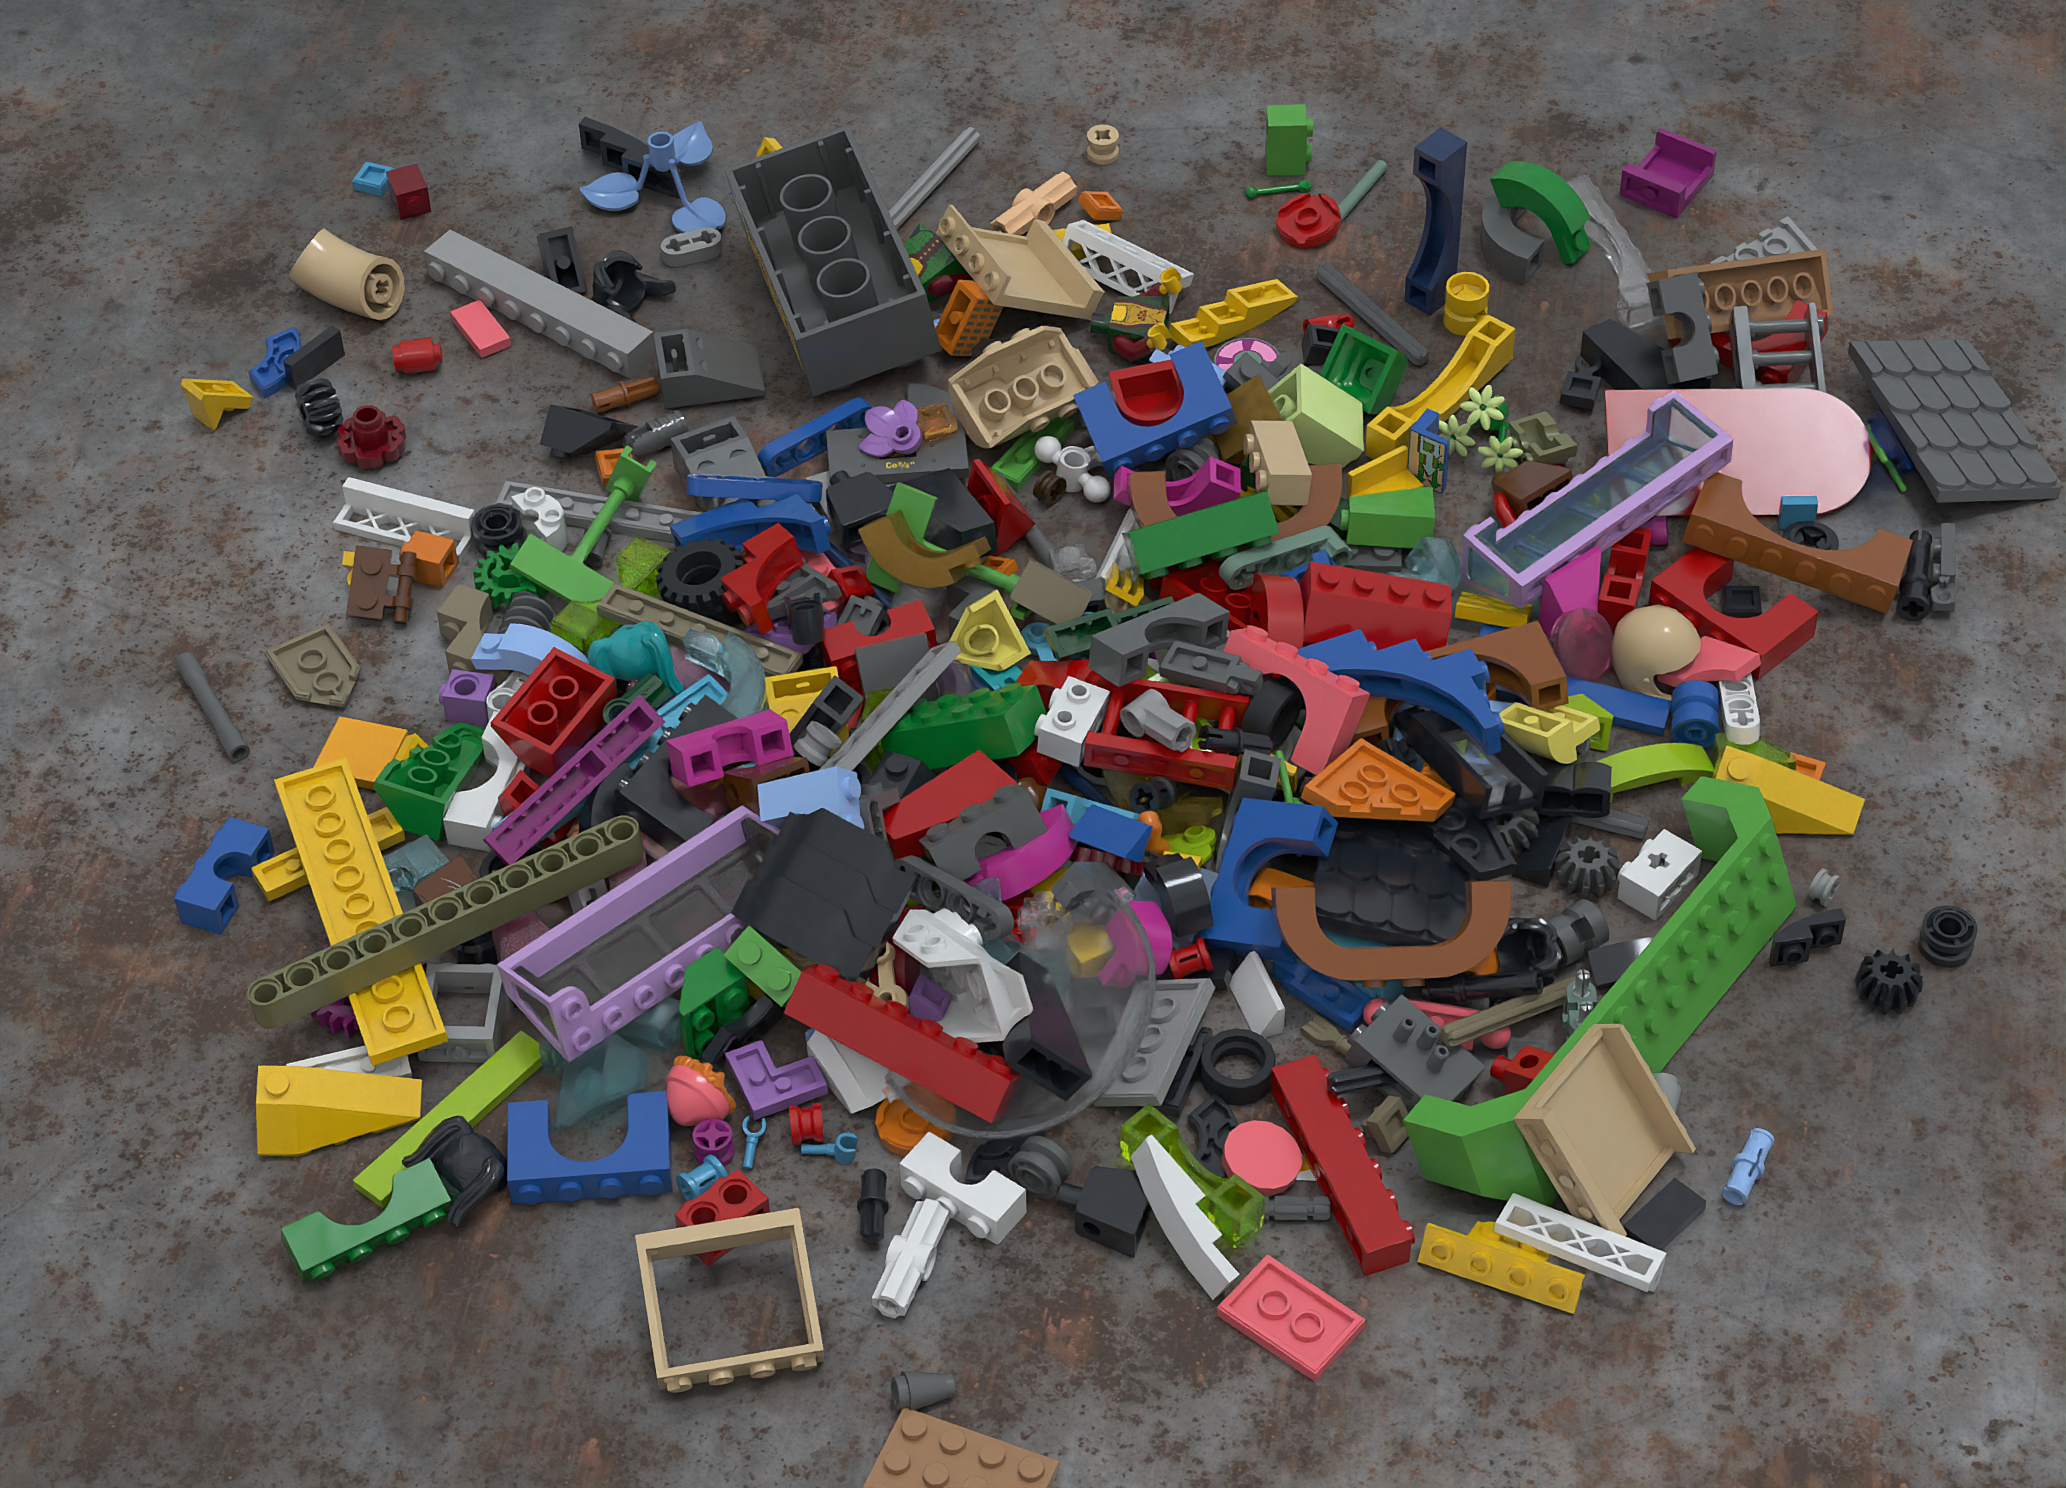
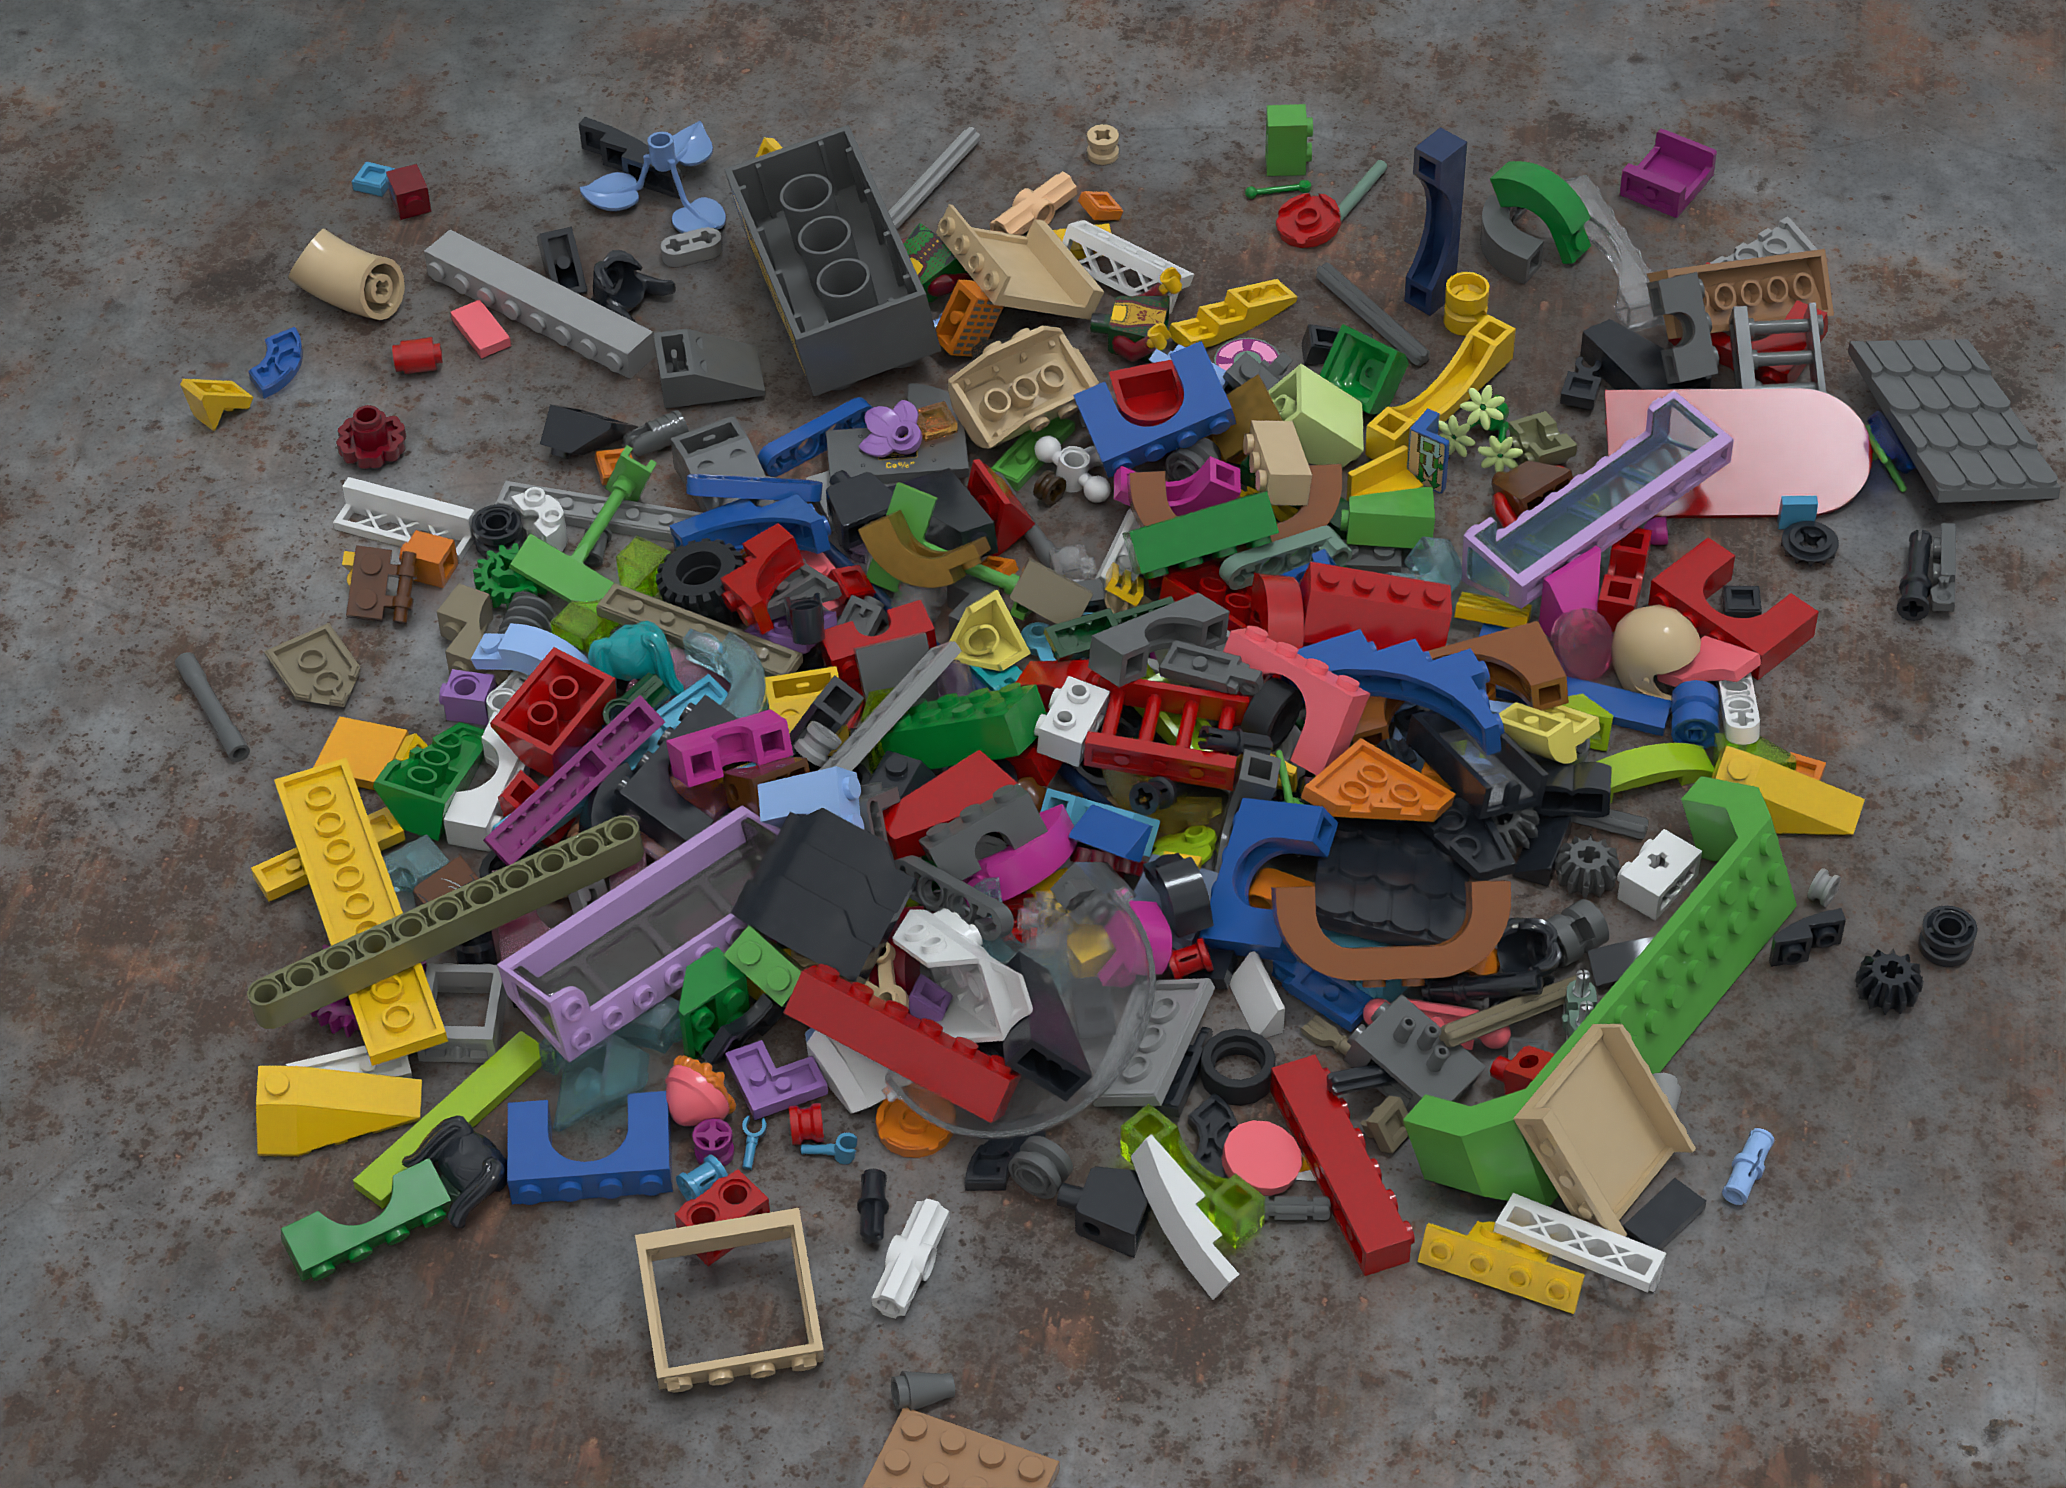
(207, 896): blue arch -> none
(314, 357): black tile -> none
(319, 407): black gear -> none
(624, 394): dark orange axle -> none
(986, 1208): white arch -> none
(1153, 716): light grey piece -> none
(1155, 844): orange arm -> none
(1291, 1317): coral tile -> none
(1332, 320): red arm -> none
(1858, 574): dark orange arch -> none

